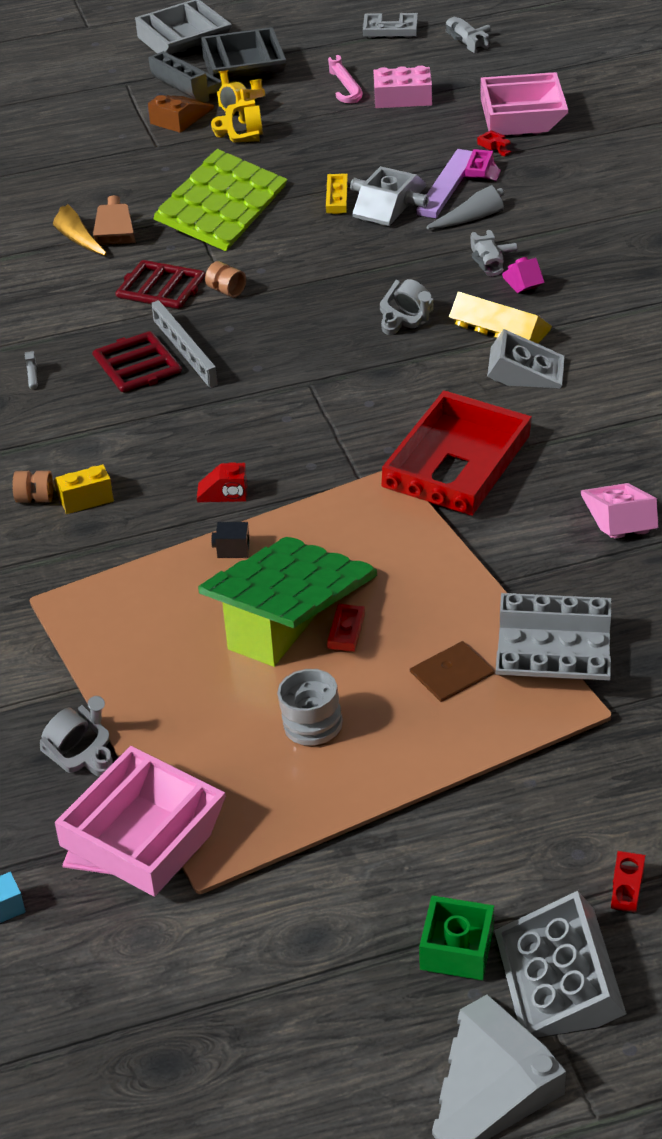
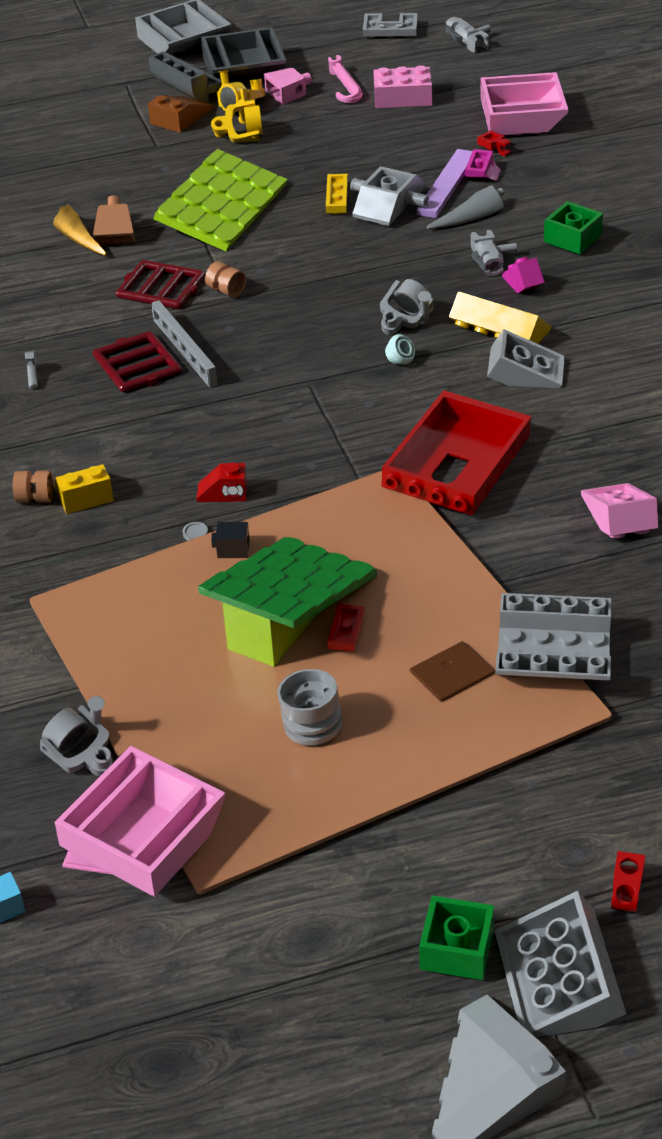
(194, 530): none -> light grey piece
(286, 84): none -> bright pink torso
(400, 350): none -> light aqua cone
(573, 227): none -> green brick

